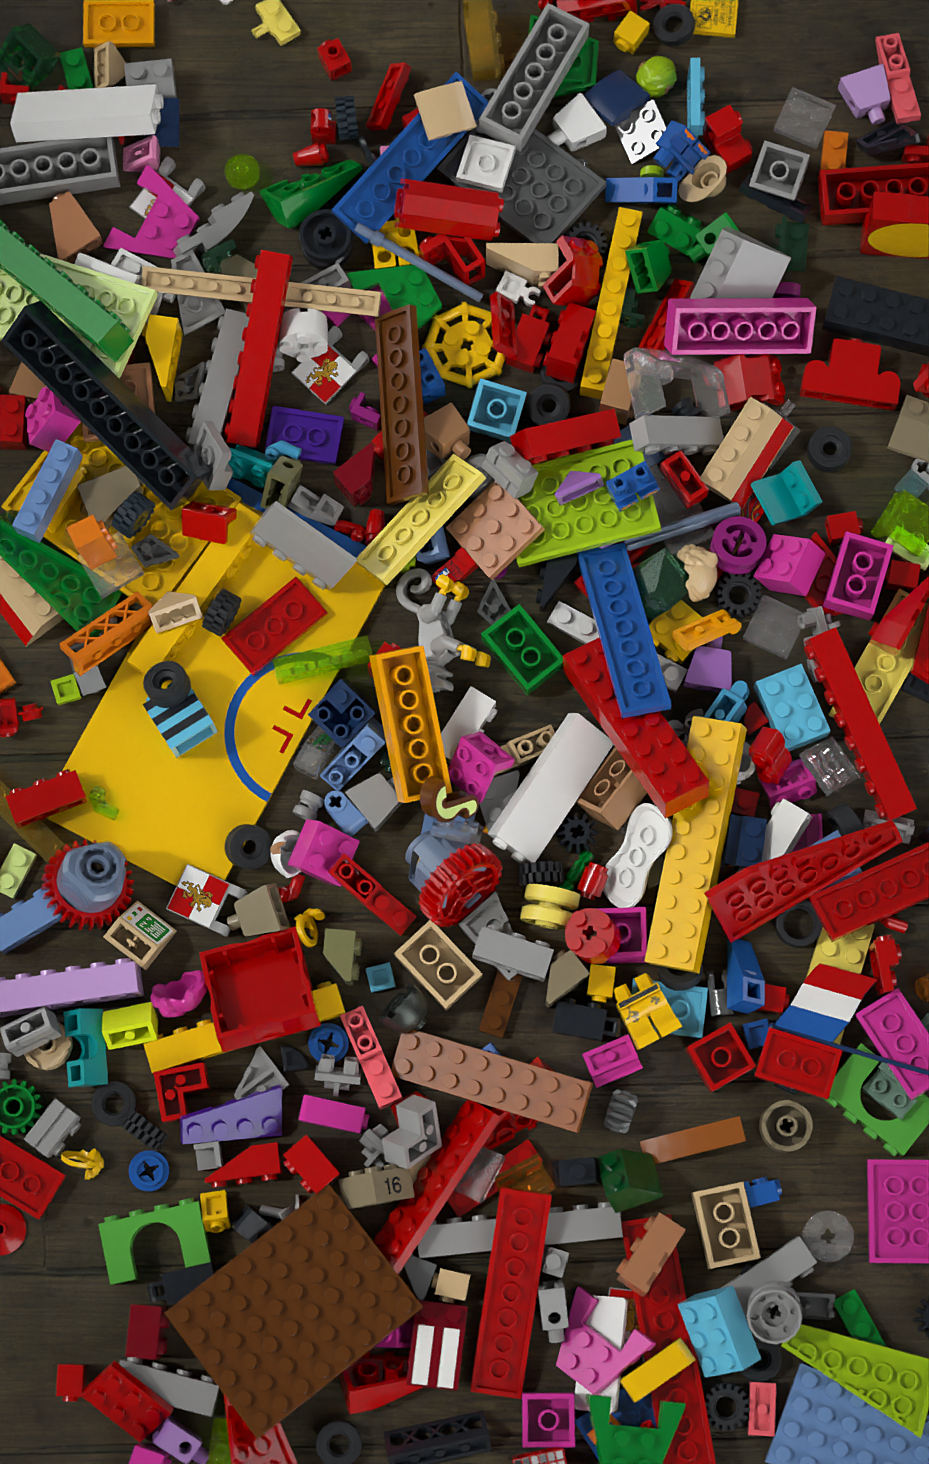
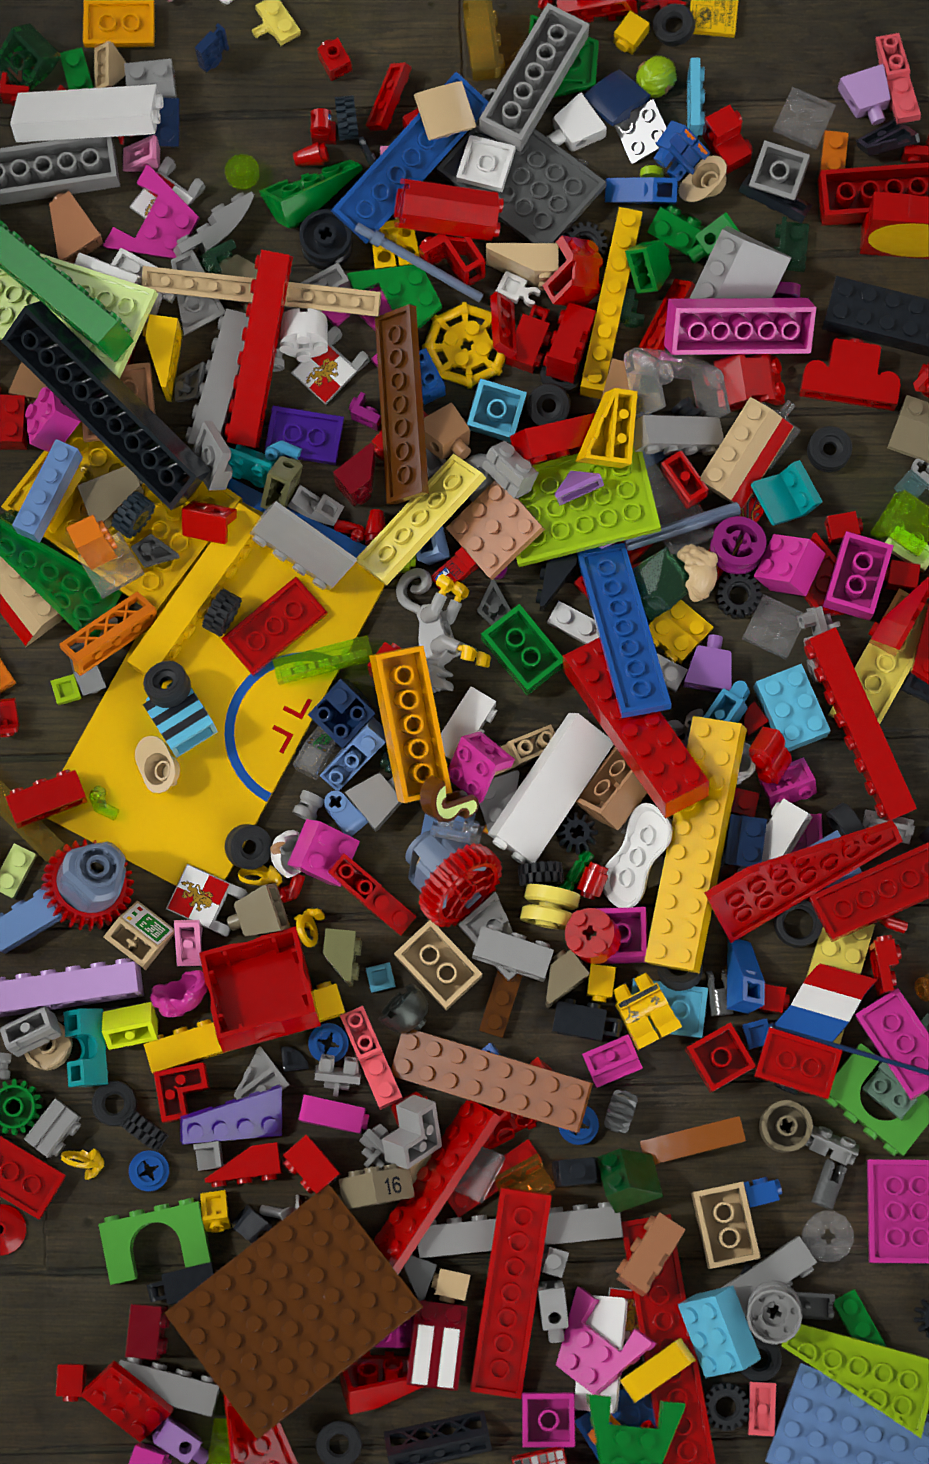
(31, 712): red plate -> none
(156, 764): none -> tan piece
(174, 610): tan slope -> none
(188, 942): none -> bright pink slope
(210, 48): none -> dark blue plate
(268, 875): none -> yellow piece
(585, 1135): none -> blue gear
(611, 431): none -> yellow wedge
(635, 480): blue hips -> none
(706, 630): light orange plate -> none
(827, 1190): none -> dark grey hinge
(829, 766): clear plate -> none
(842, 1148): none -> light grey hinge

